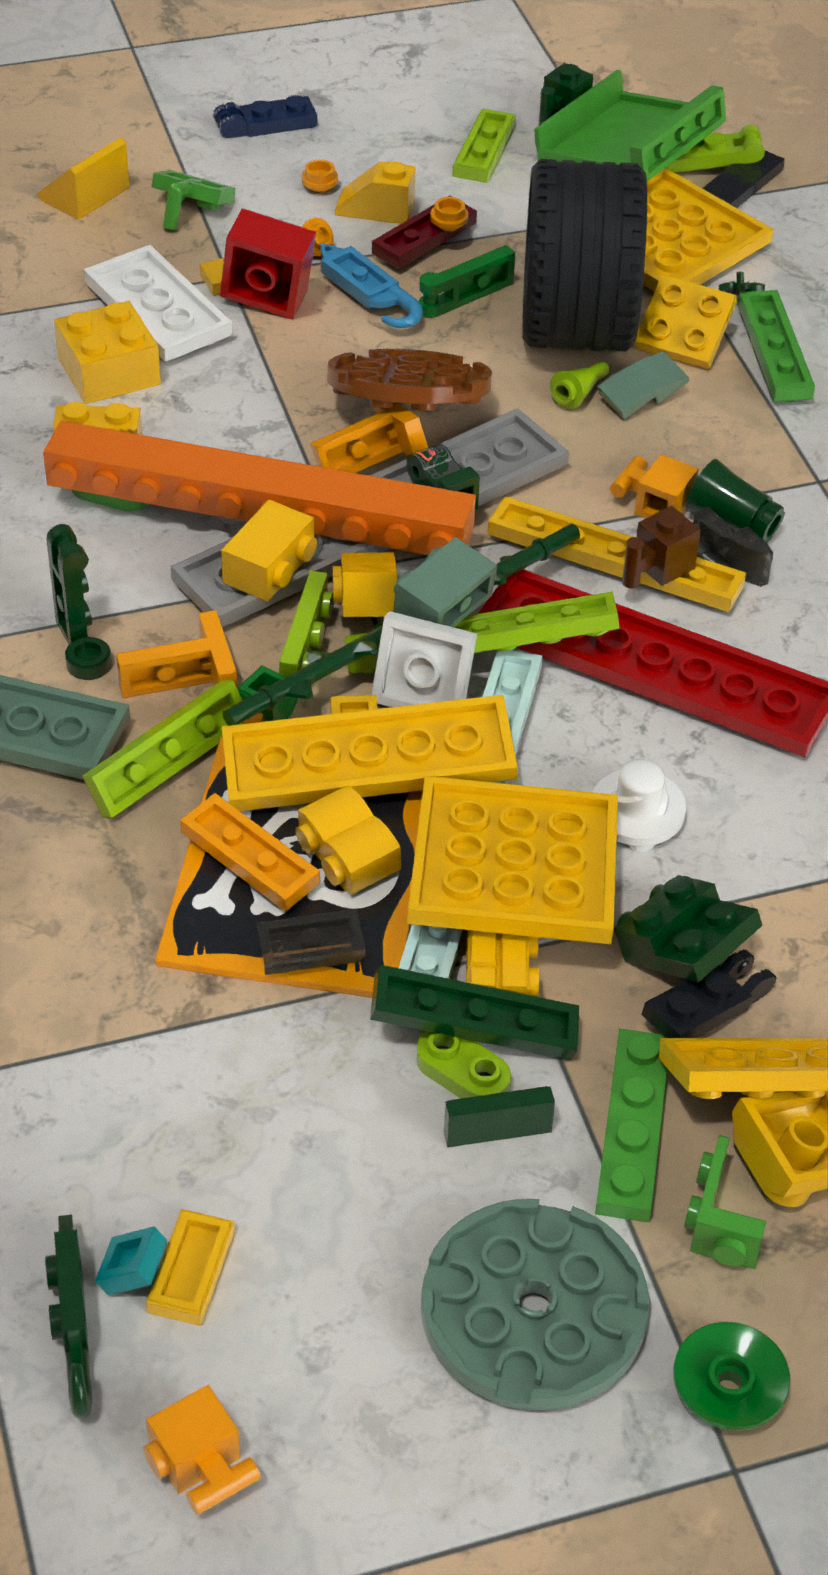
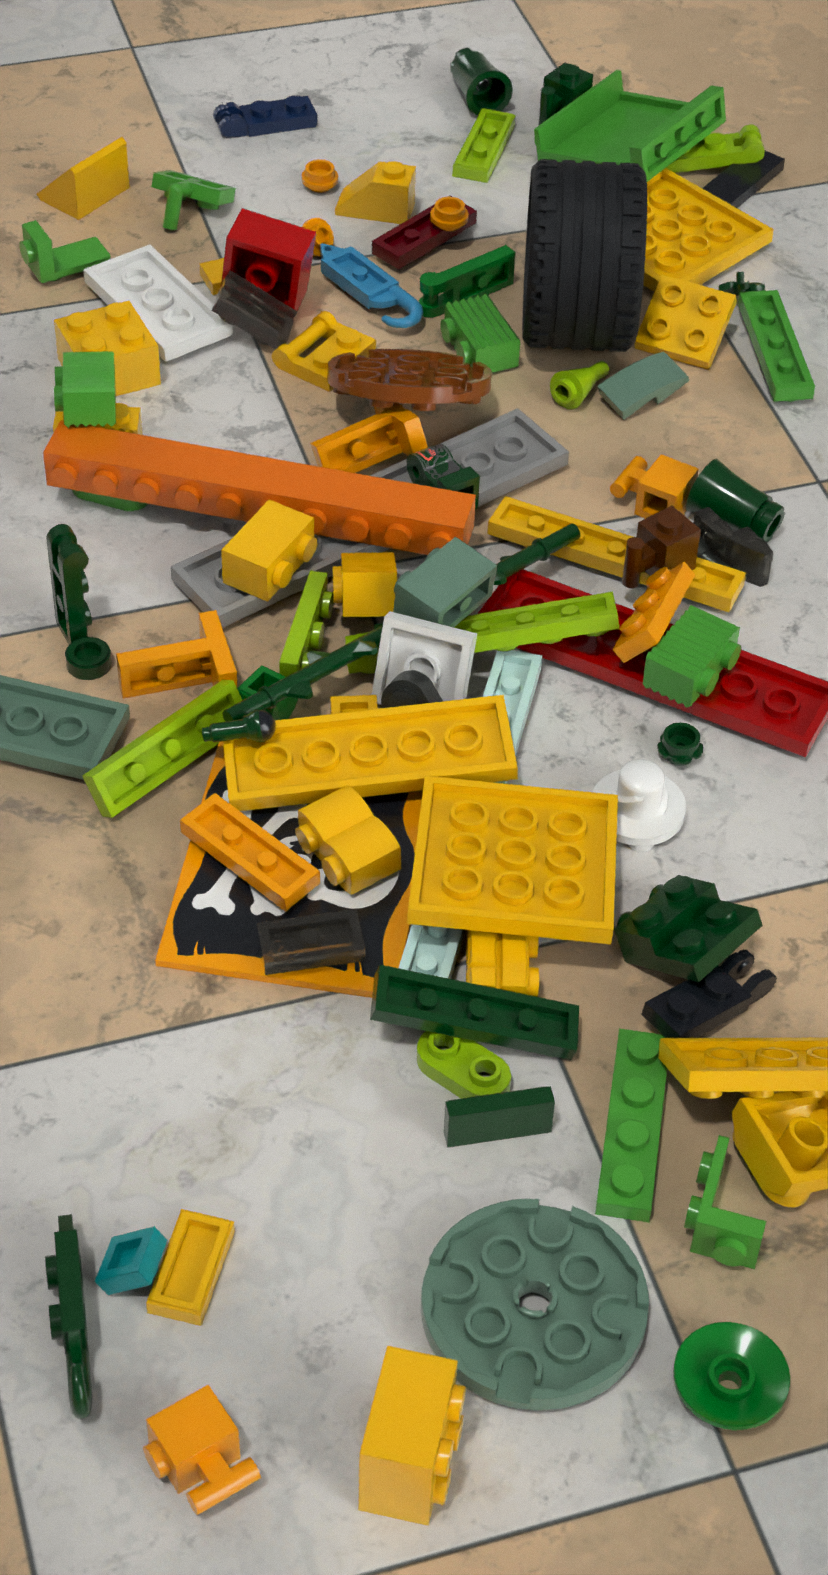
(58, 262): none -> bright green bracket
(86, 388): none -> bright green brick
(254, 311): none -> clear smoke plate
(255, 726): none -> dark green piece
(315, 366): none -> yellow plate
(409, 689): none -> pearl dark grey plate
(410, 1436): none -> yellow brick
(480, 81): none -> dark green plant
(480, 333): none -> bright green brick
(653, 611): none -> light orange plate
(680, 744): none -> dark green plate
(692, 656): none -> bright green brick

